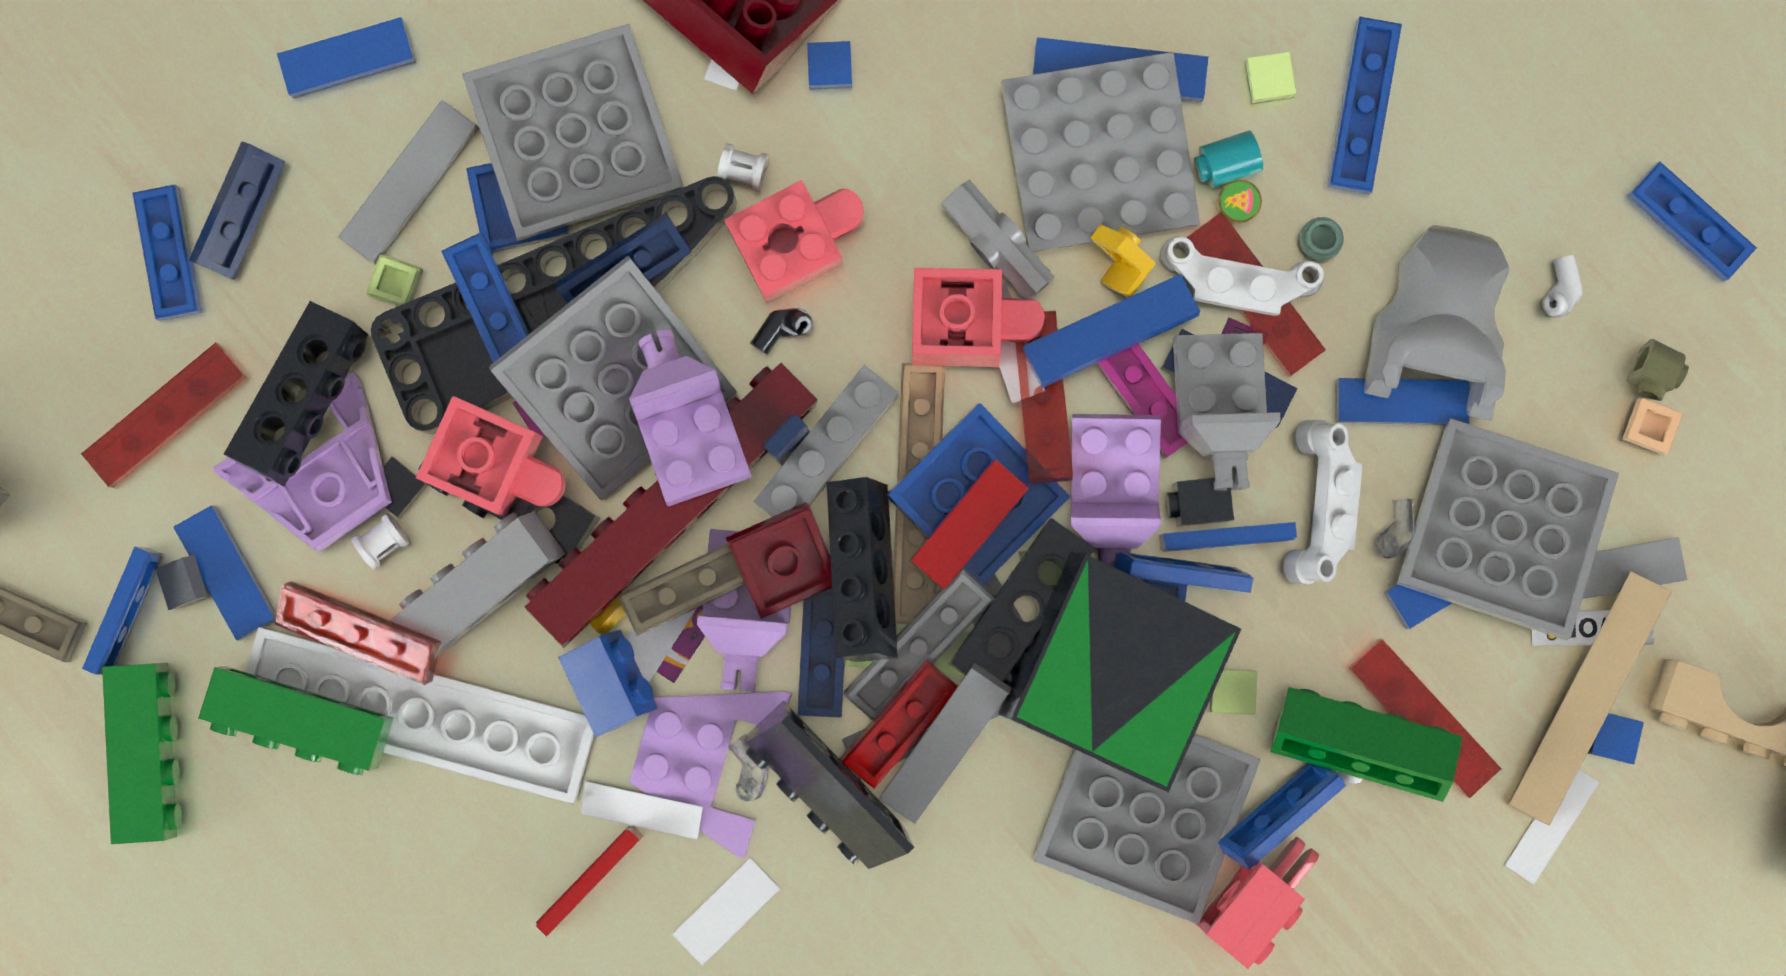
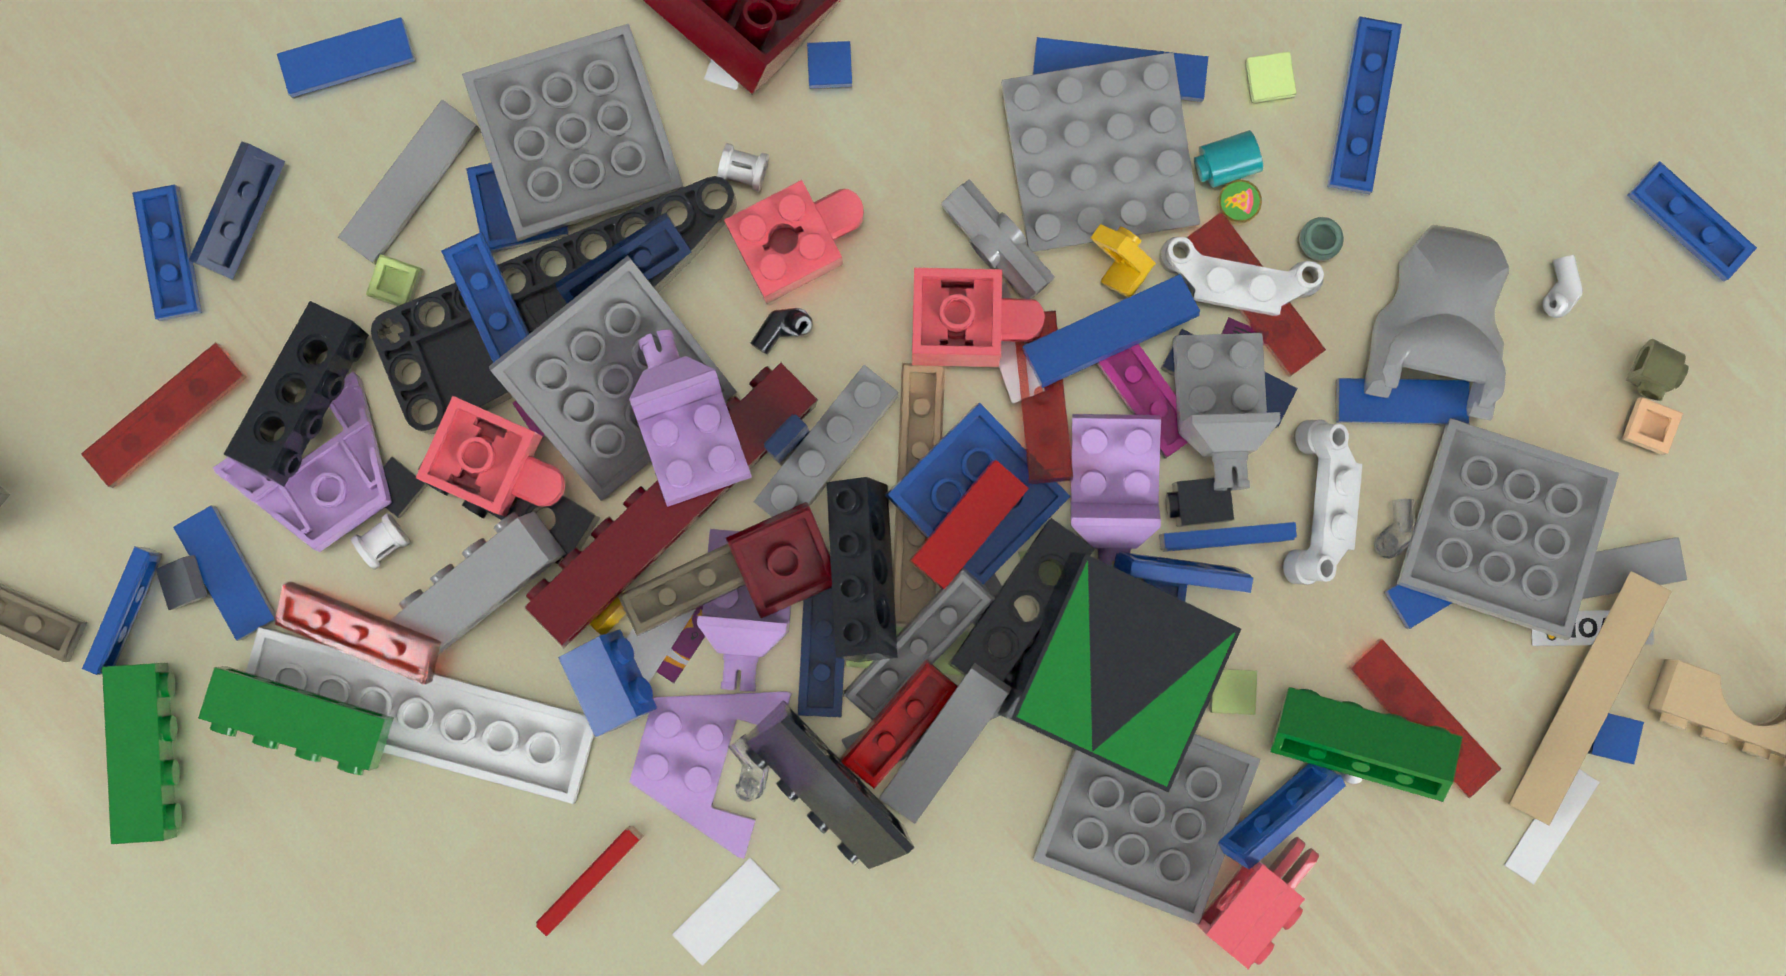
(641, 810): white sticker -> none

